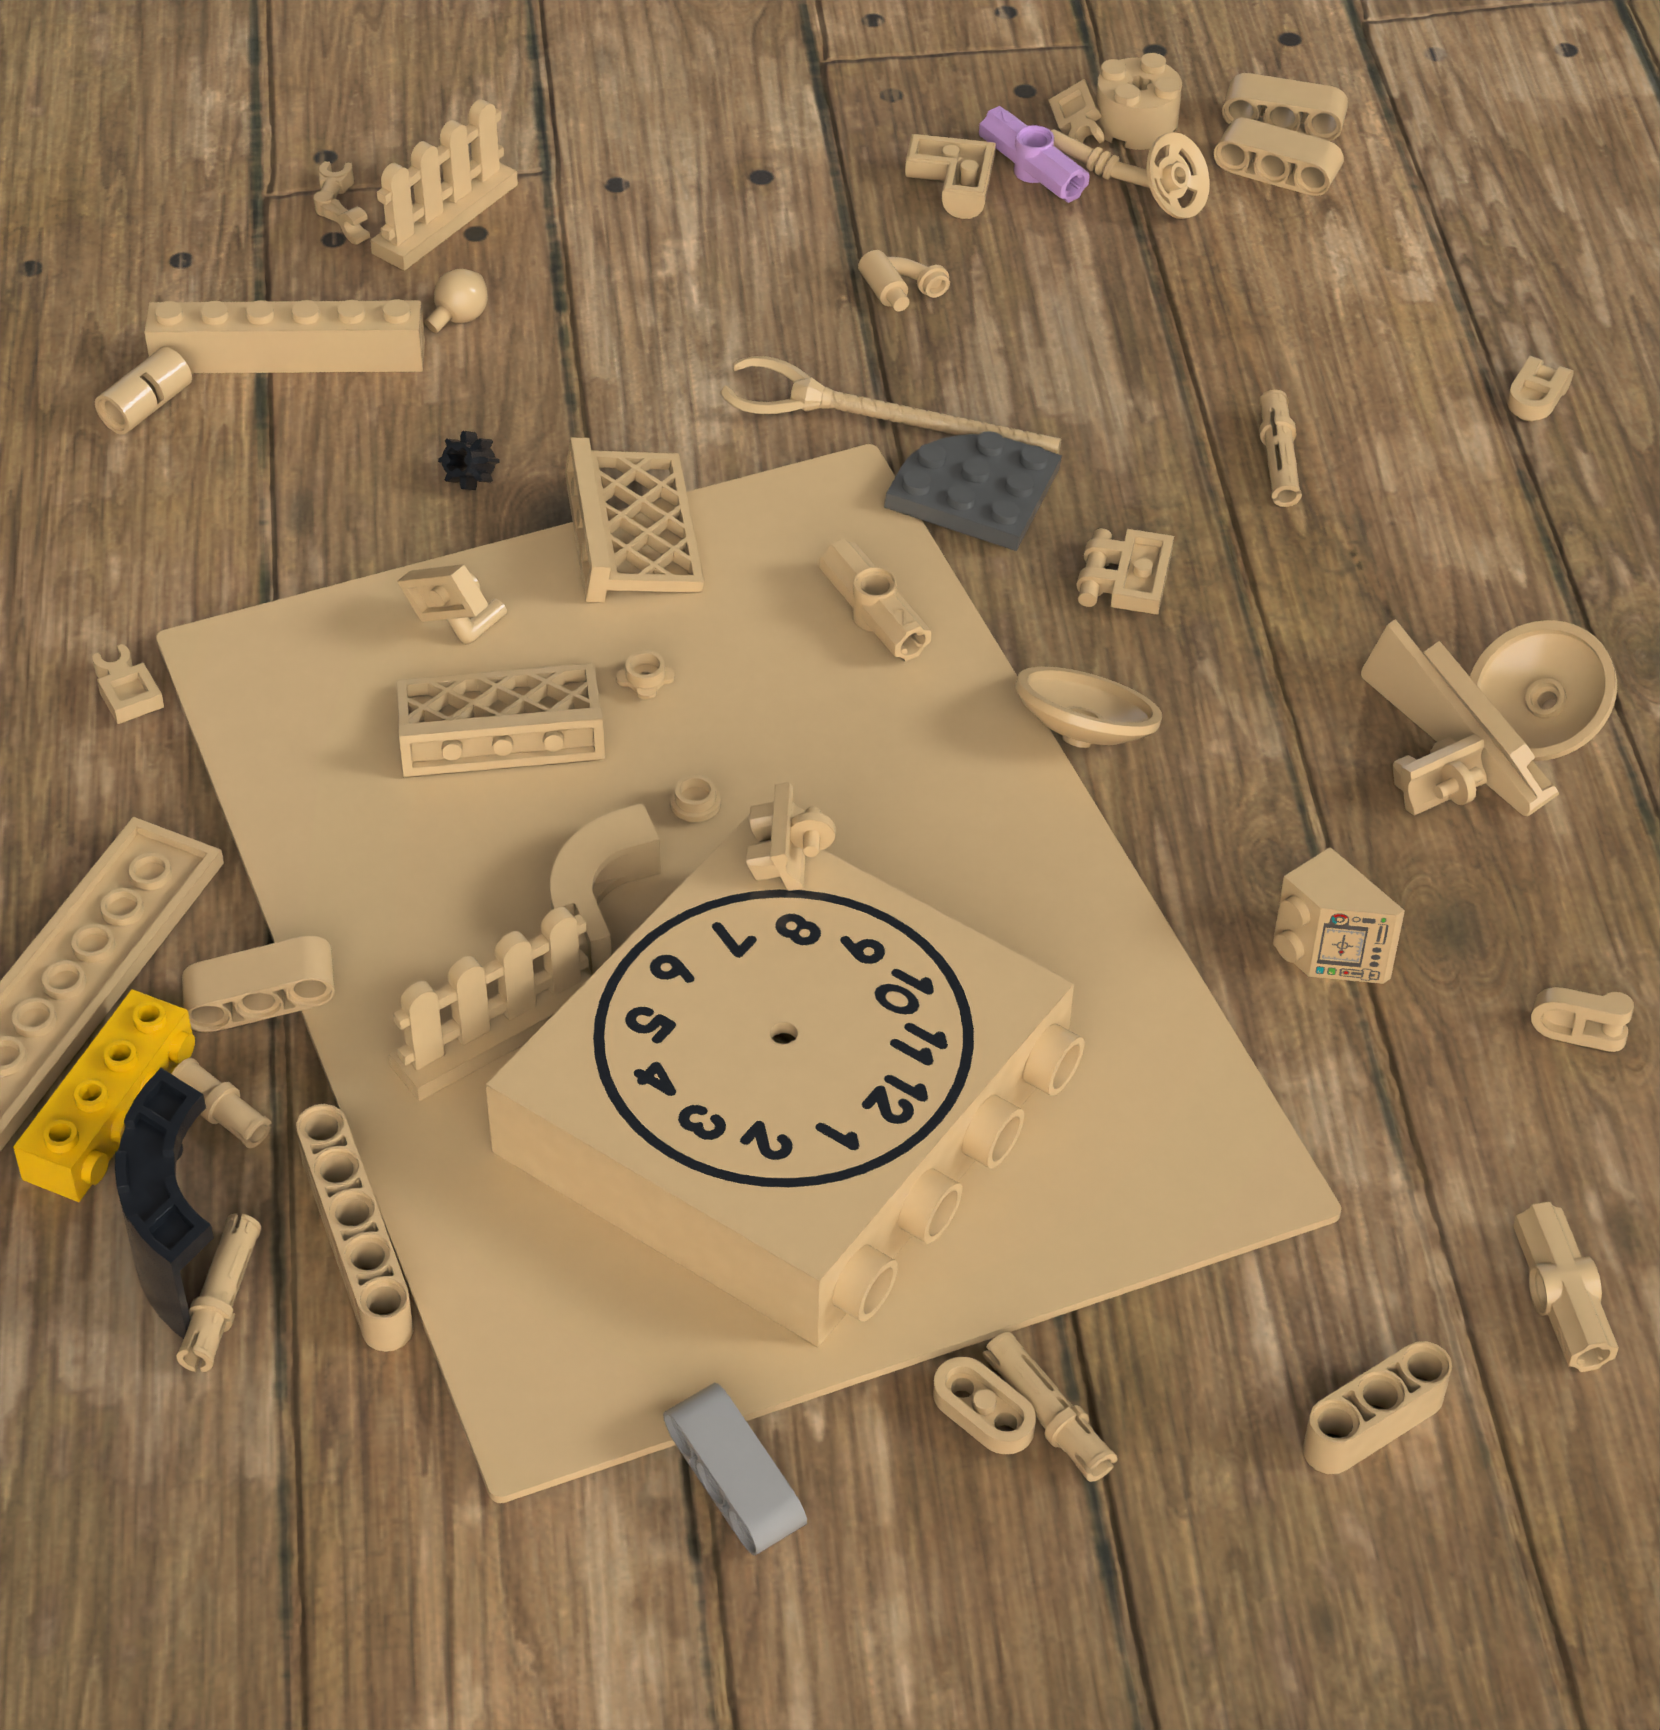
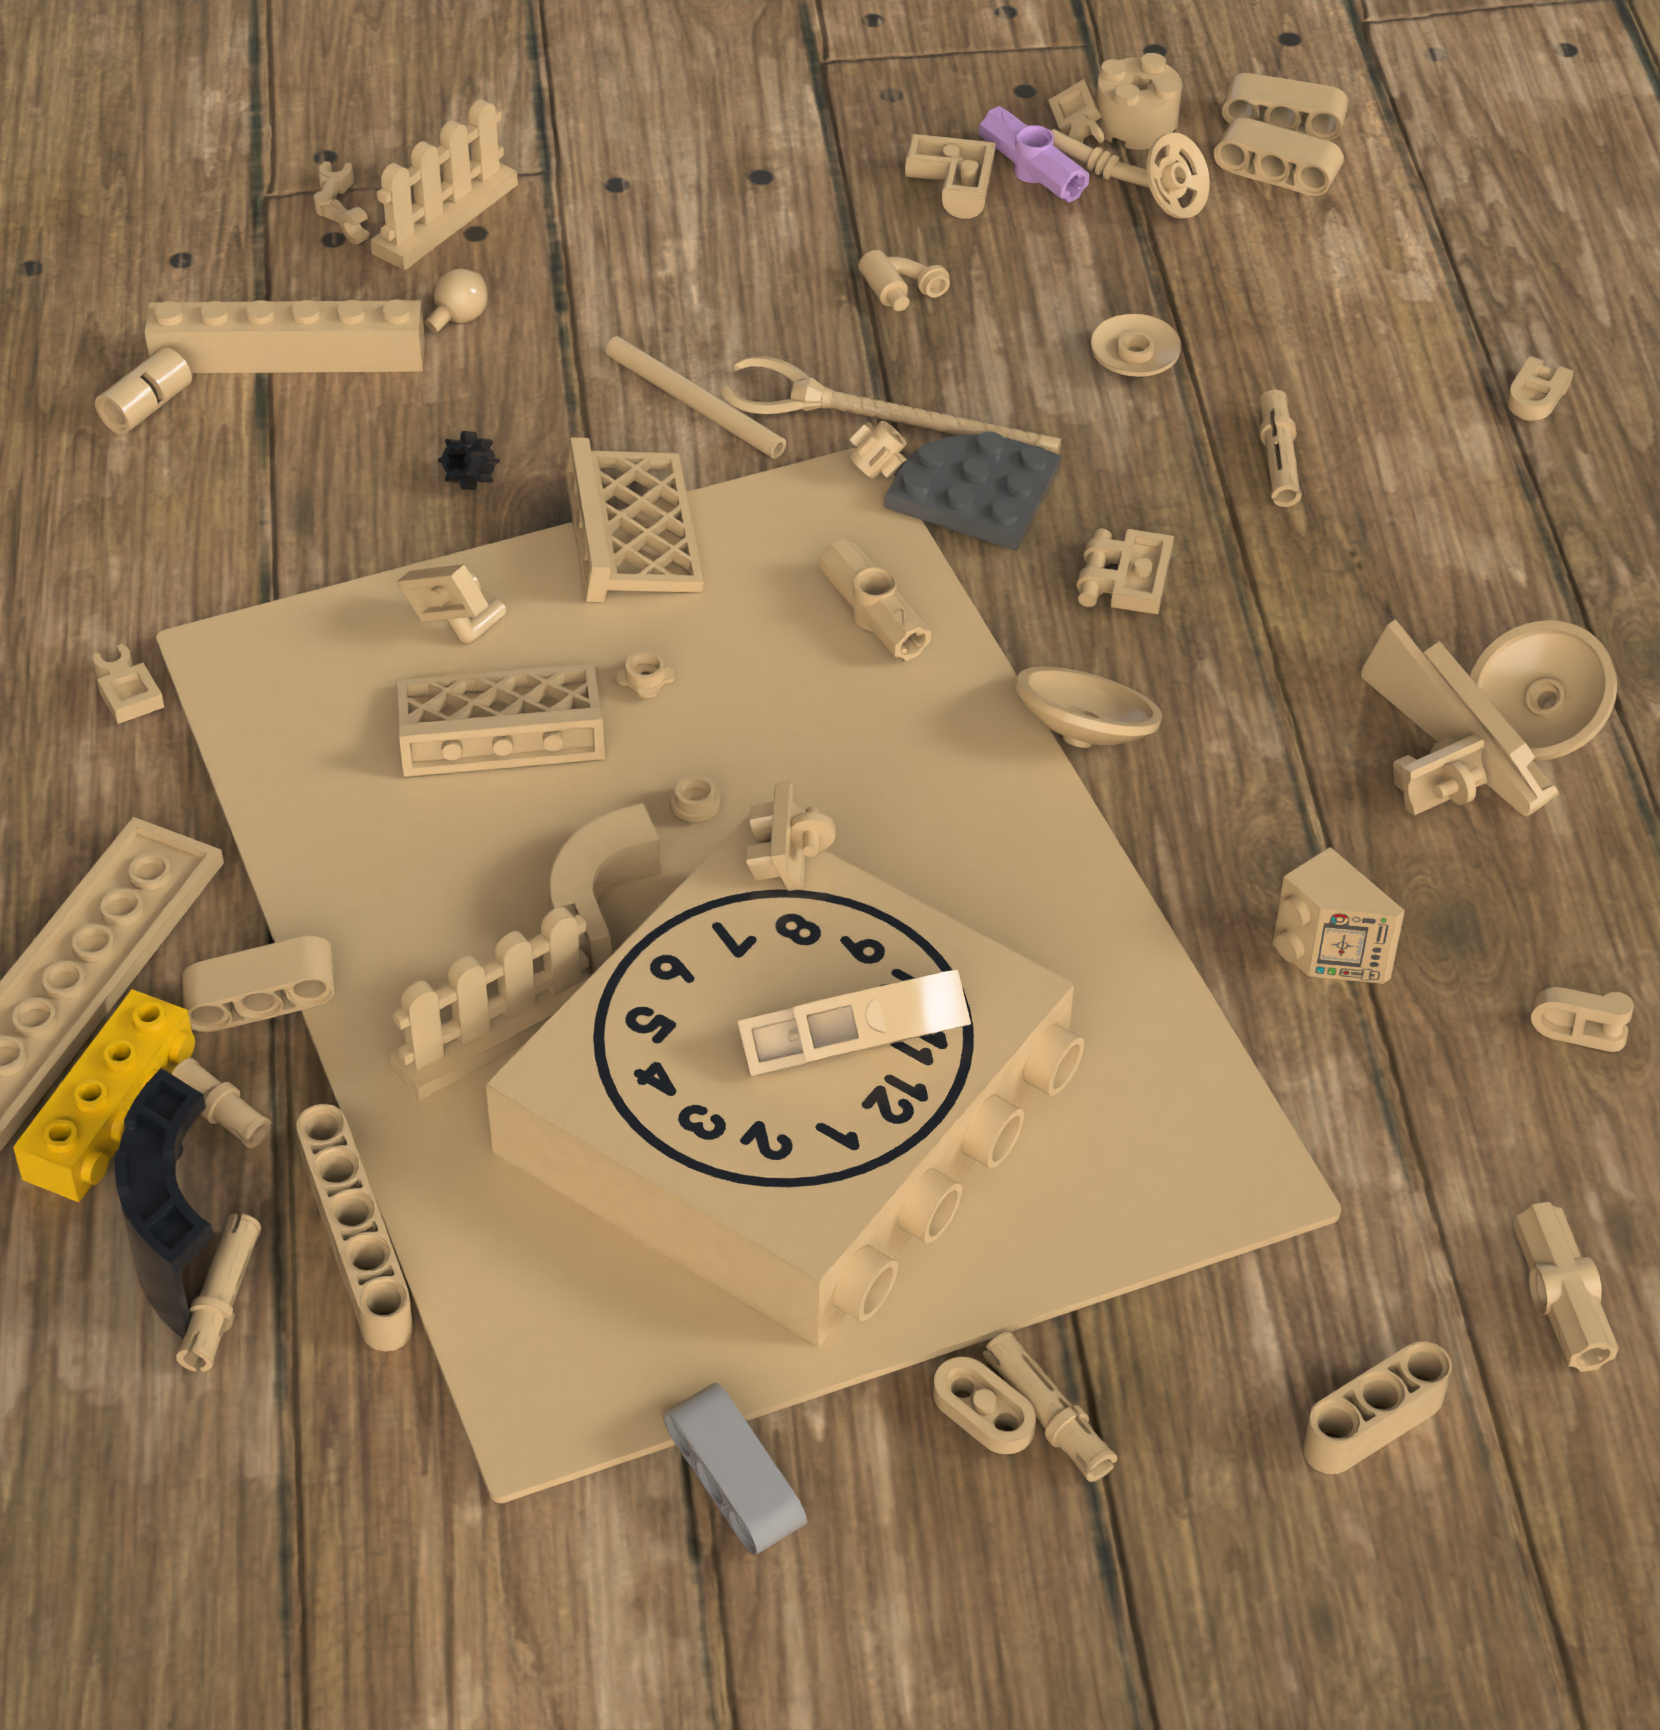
(696, 397): none -> tan piece
(854, 1022): none -> tan slope
(877, 449): none -> tan gear
(1135, 345): none -> tan dish

